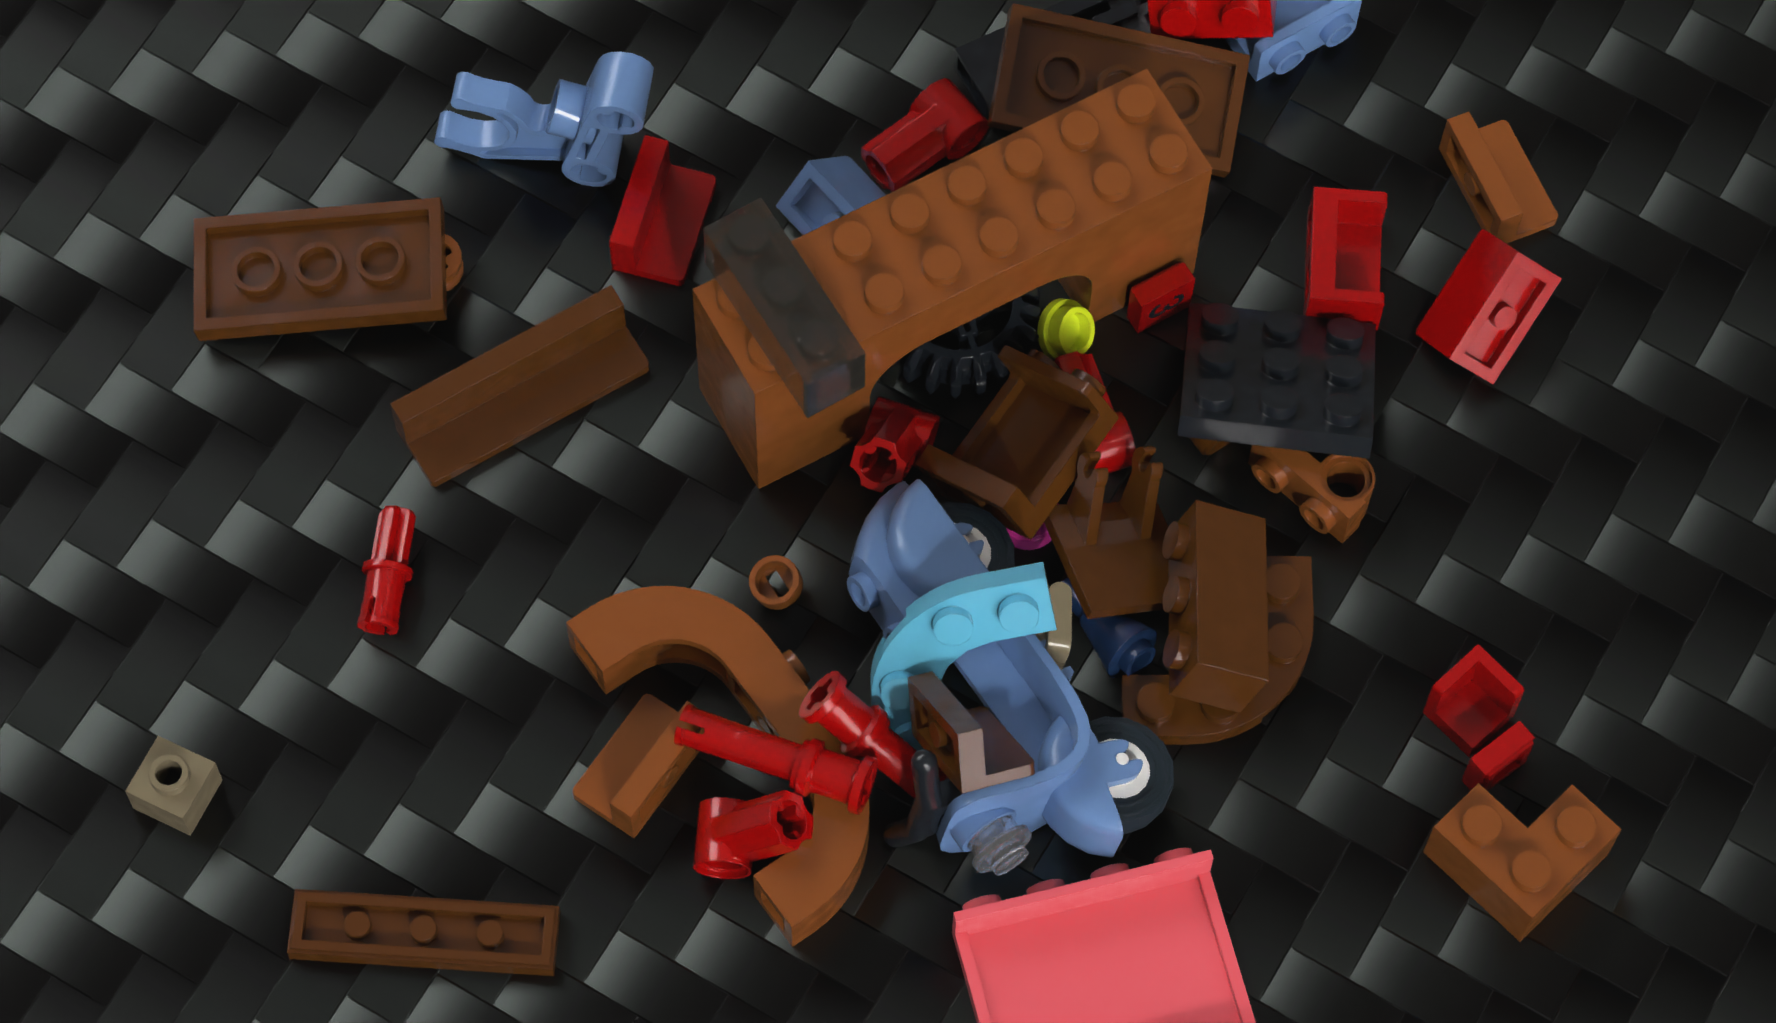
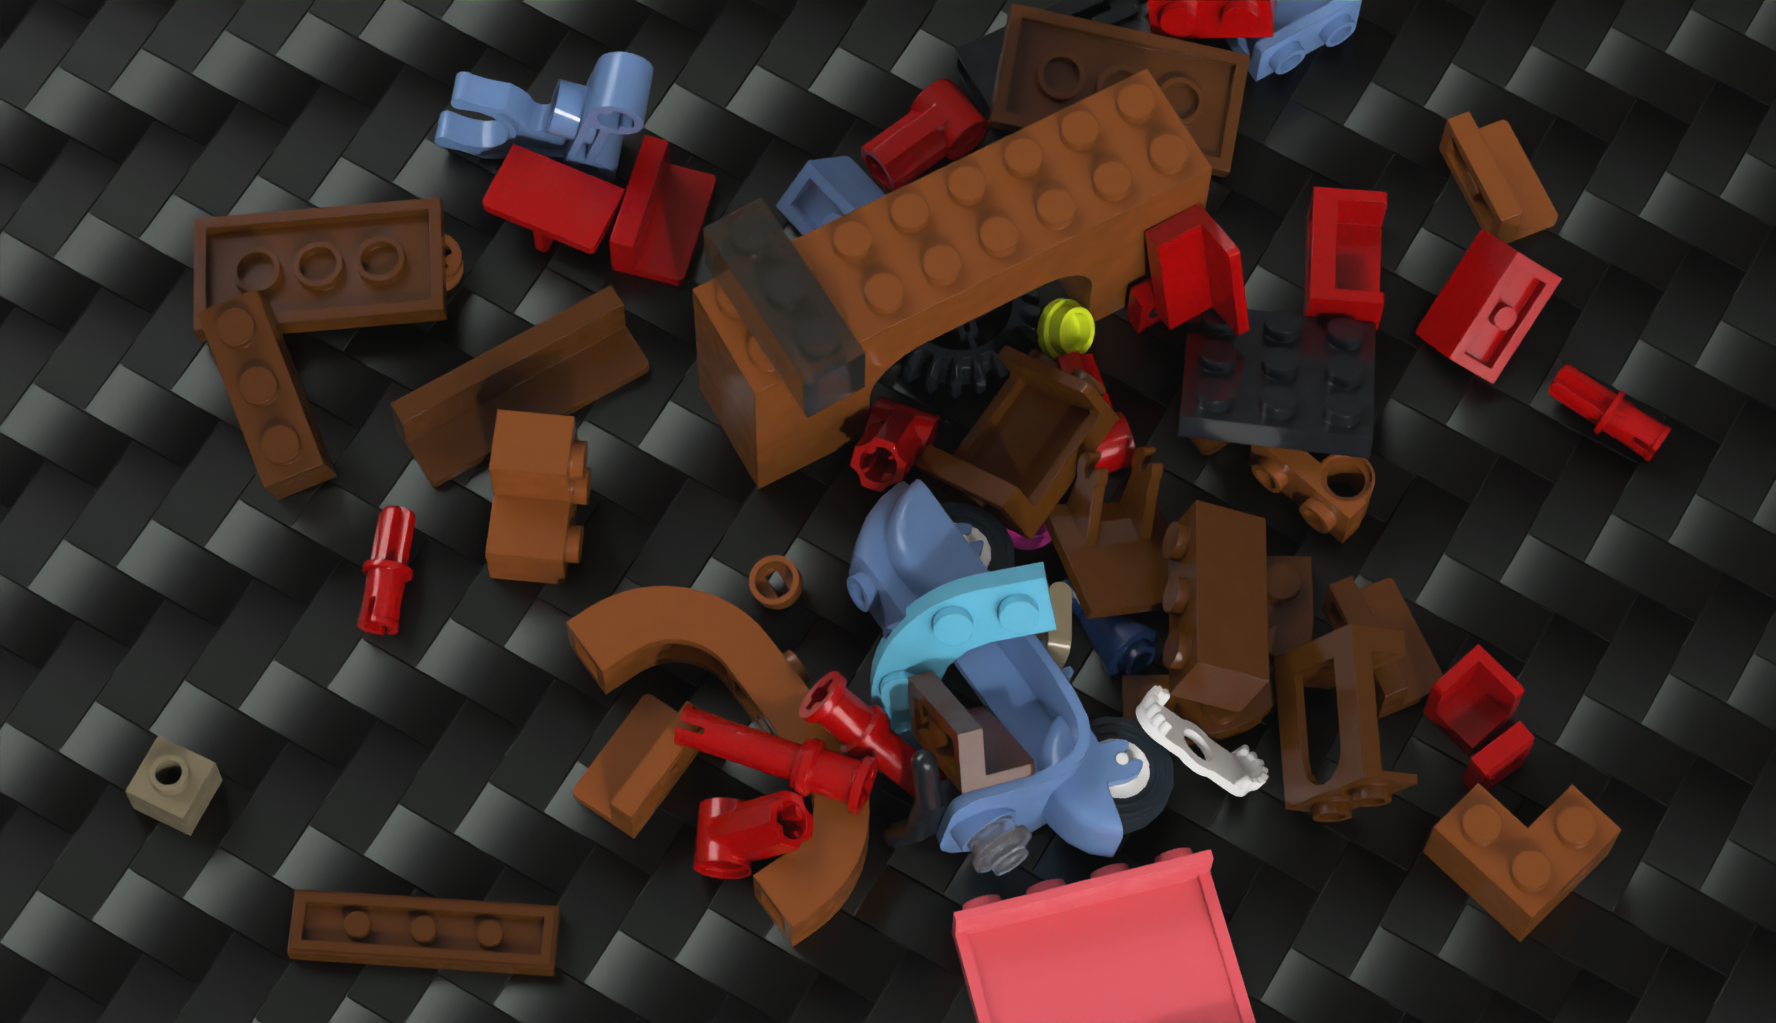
(266, 394): none -> reddish brown brick
(536, 484): none -> dark orange brick
(553, 200): none -> red panel
(1195, 270): none -> red panel
(1233, 771): none -> white piece
(1345, 661): none -> reddish brown panel
(1382, 605): none -> reddish brown panel
(1608, 411): none -> red axle

